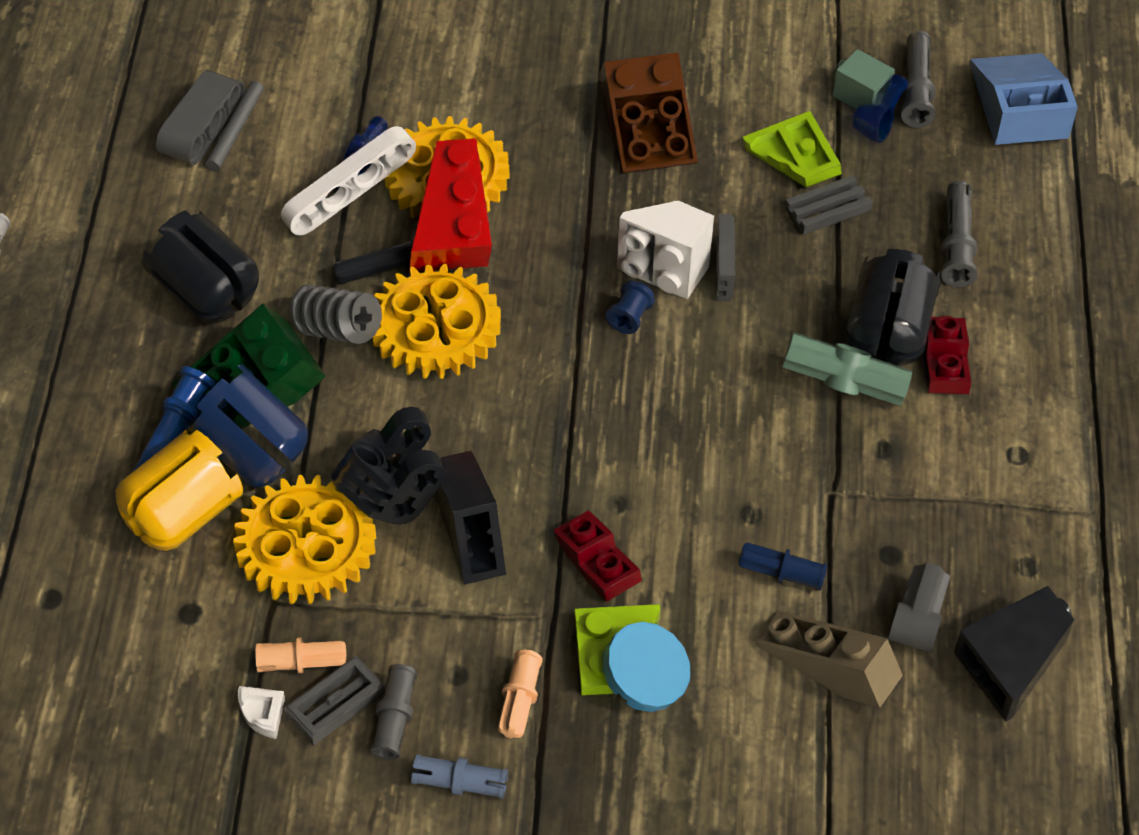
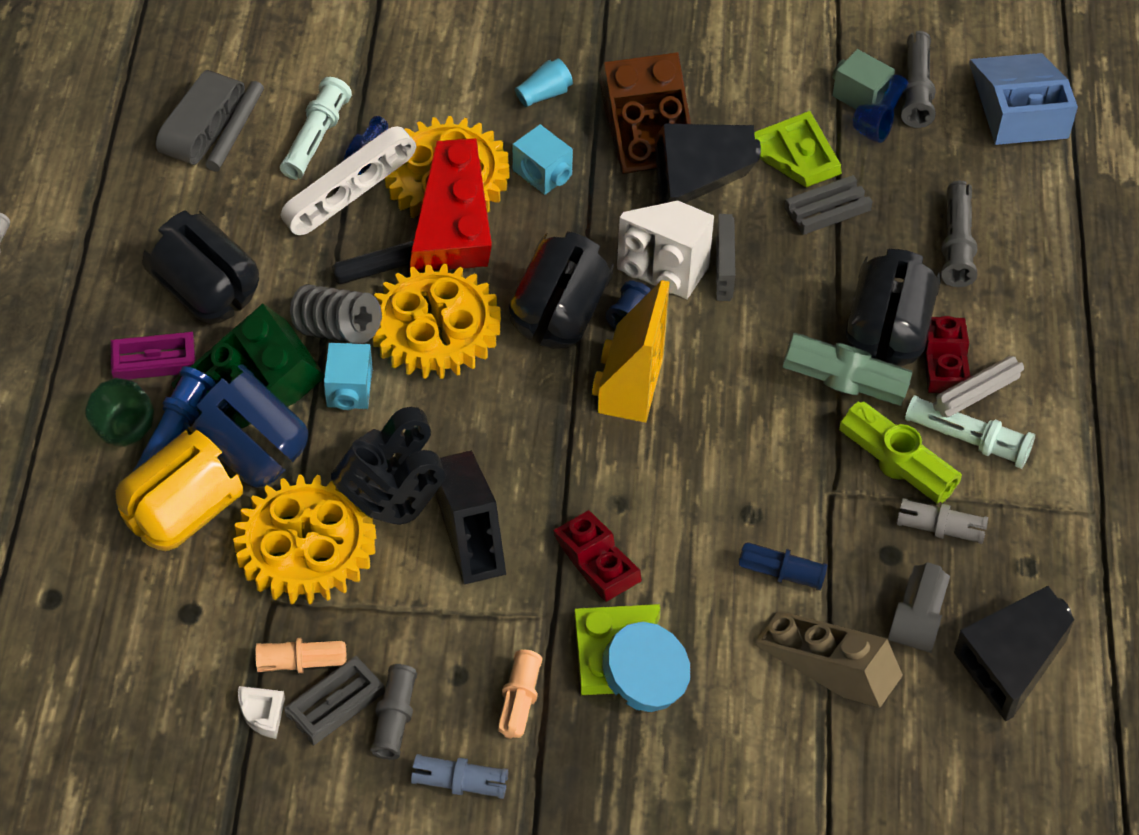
(120, 412): none -> clear green hair
(153, 361): none -> magenta tile
(321, 116): none -> light aqua pin
(348, 376): none -> medium azure brick
(542, 159): none -> medium azure brick
(546, 82): none -> medium azure cone
(582, 286): none -> black cylinder
(634, 359): none -> yellow slope
(702, 158): none -> black slope
(915, 464): none -> lime piece
(942, 521): none -> light grey pin
(978, 386): none -> light grey axle
(995, 437): none -> light aqua pin

